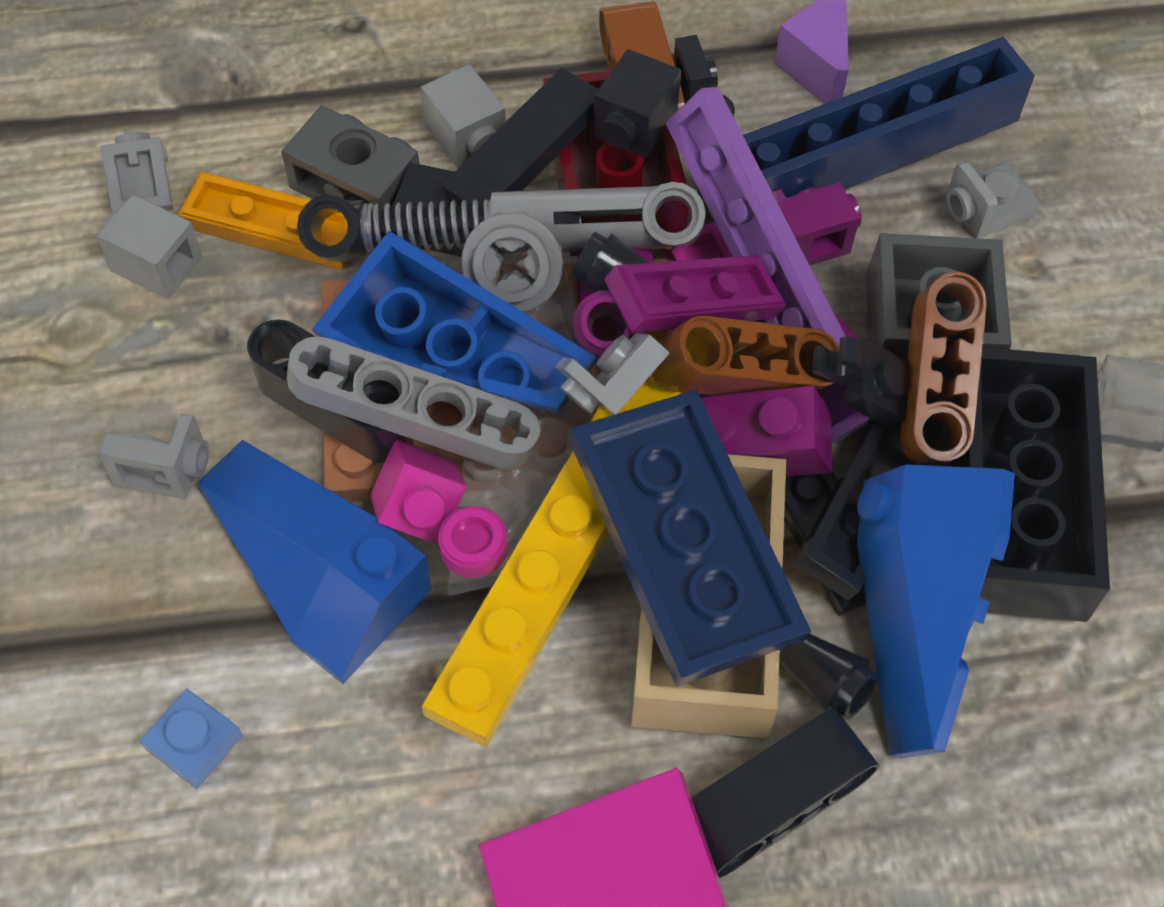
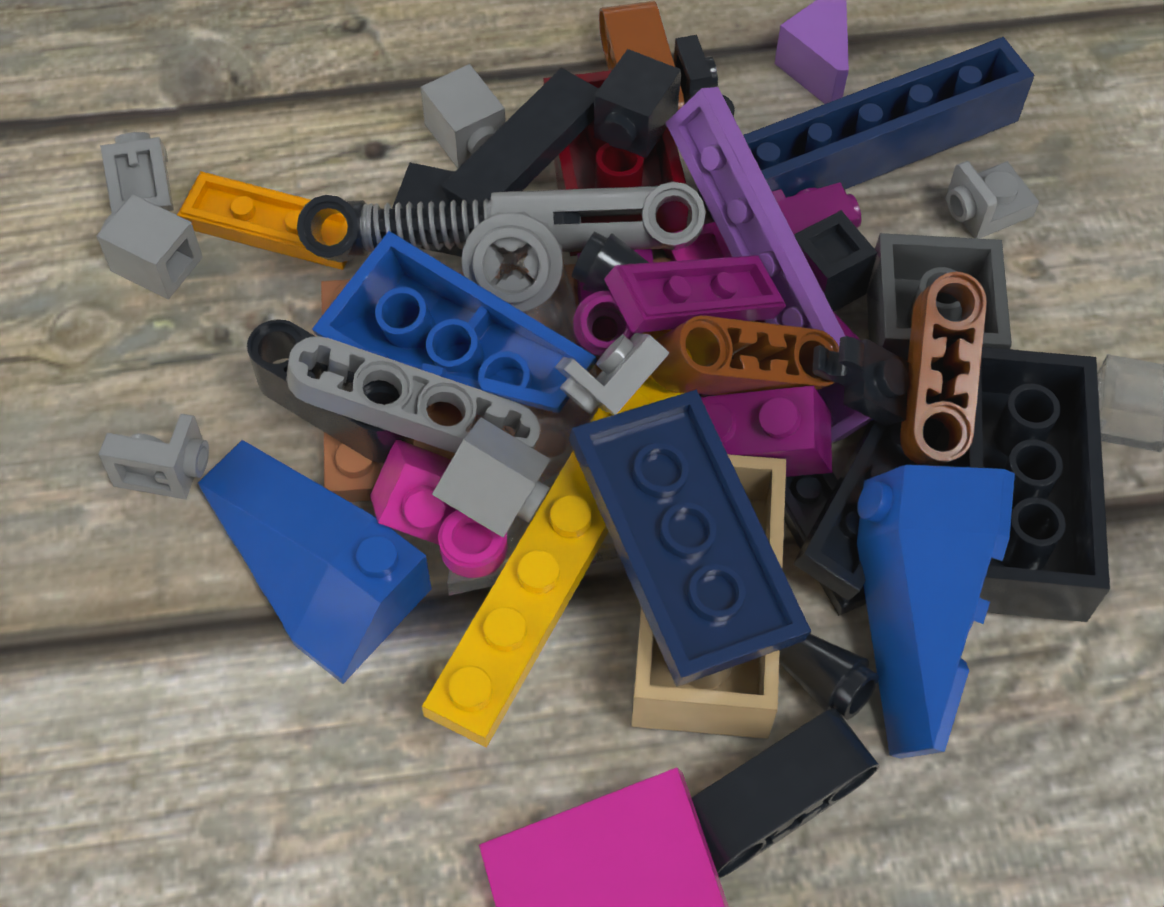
(191, 738): medium blue plate -> none
(346, 159): dark grey brick -> none
(493, 478): none -> light grey brick
(838, 258): none -> black brick

